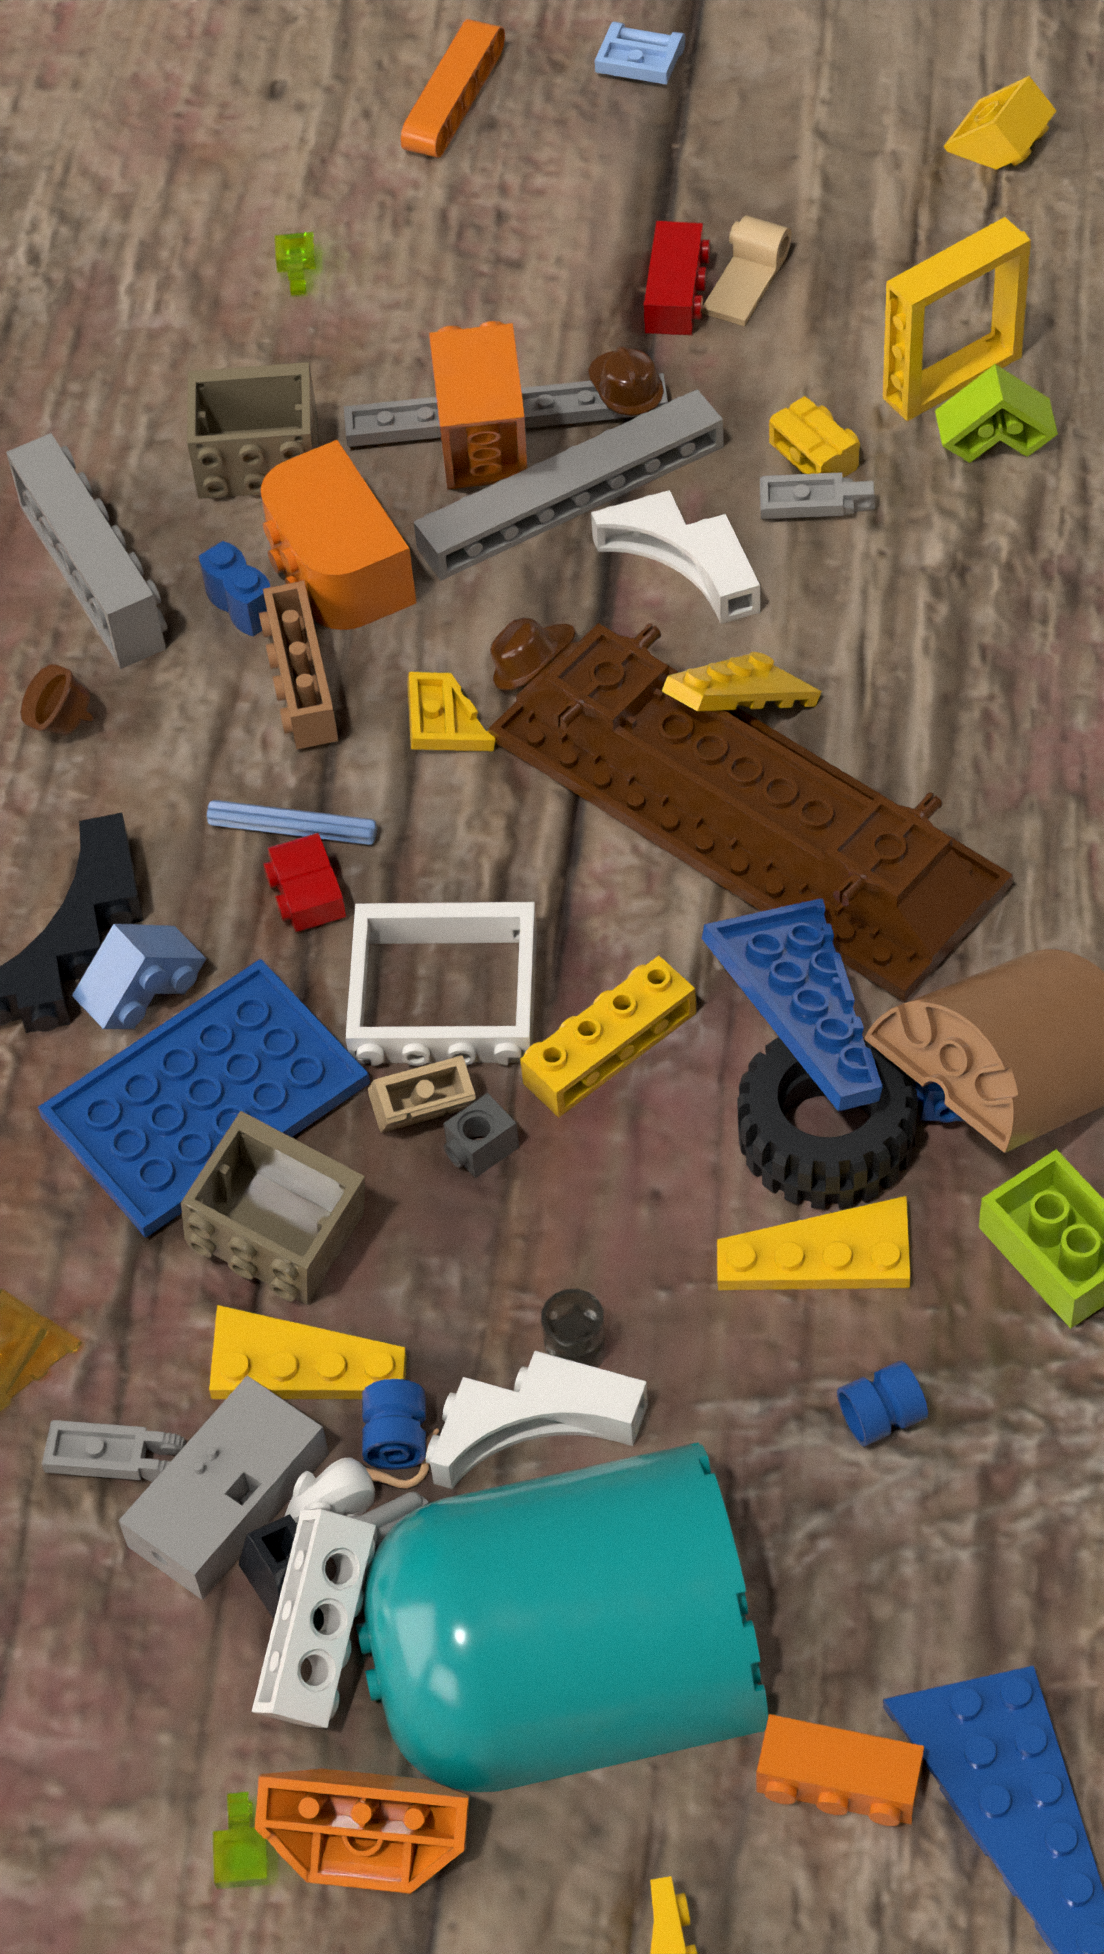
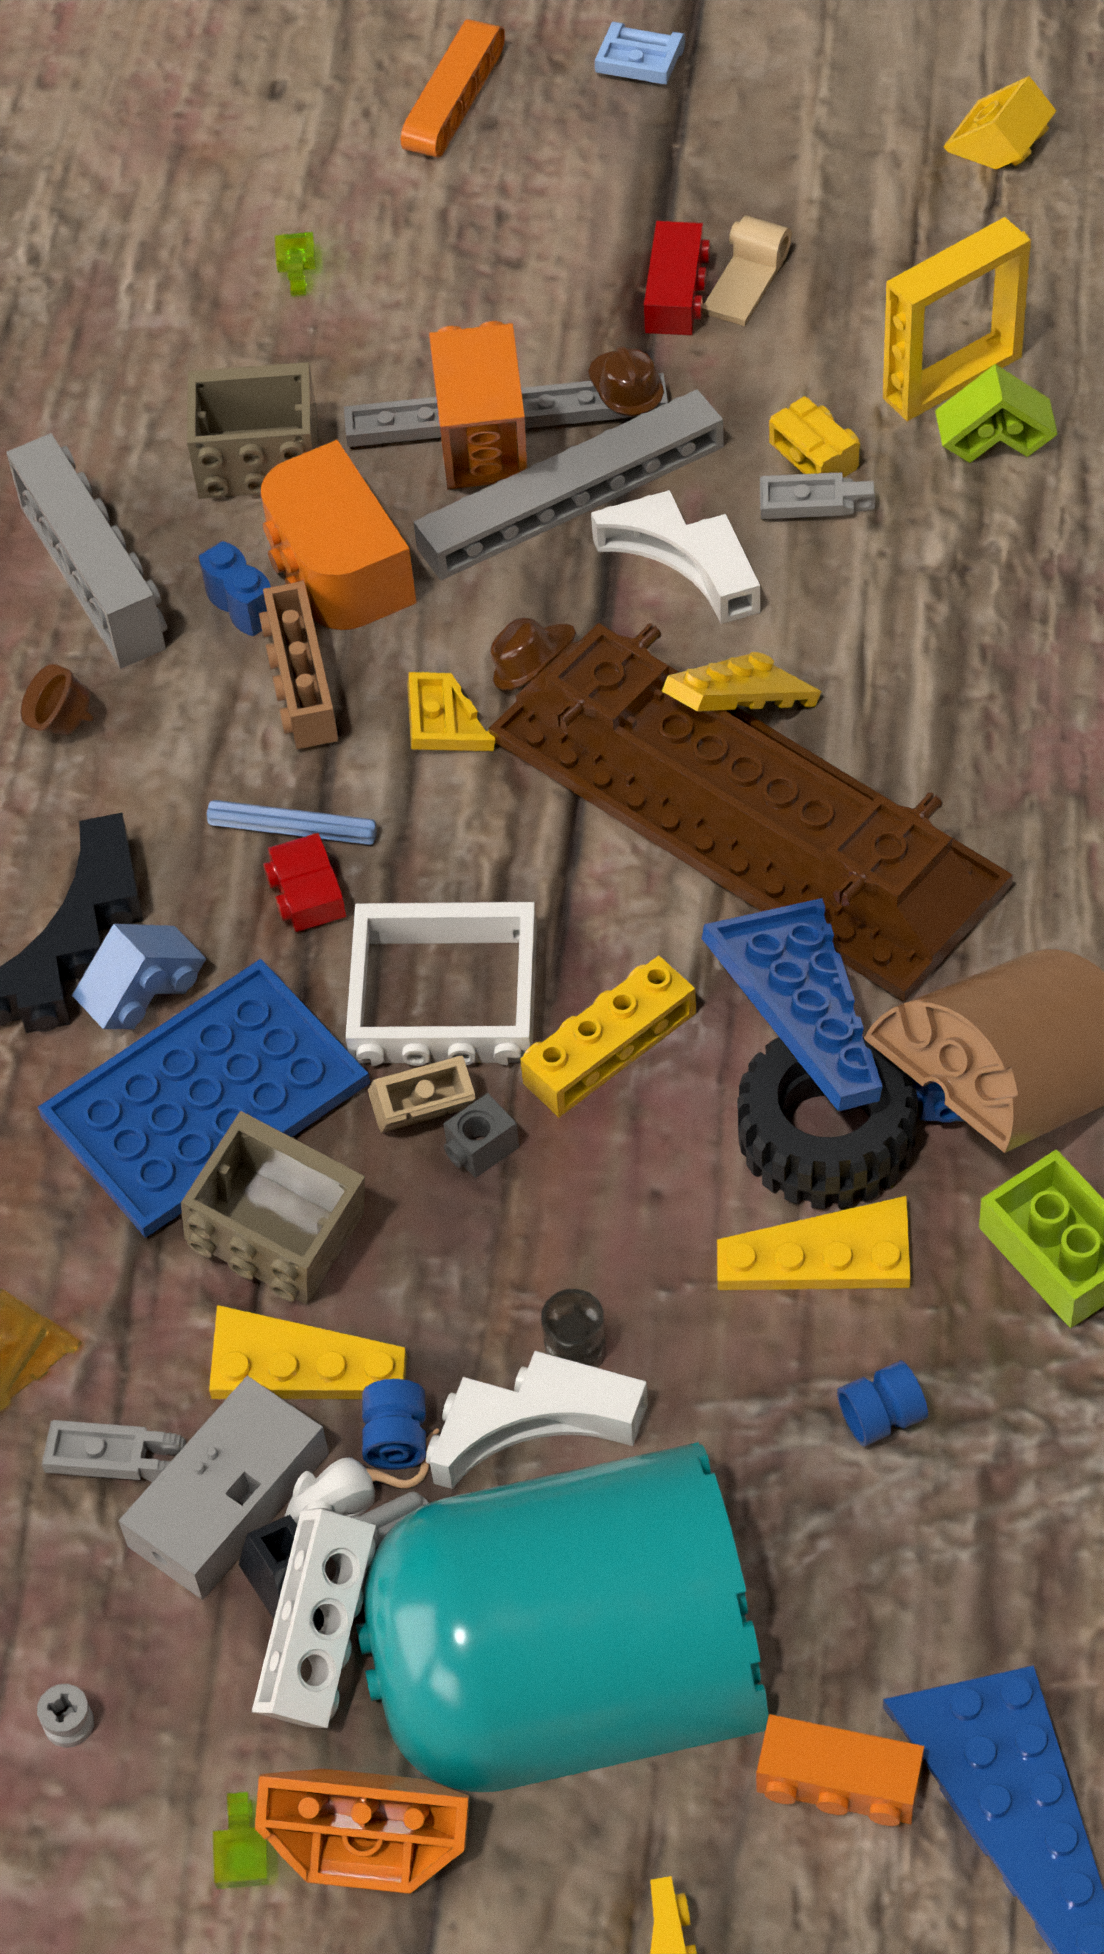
(71, 1726): none -> light grey wheel

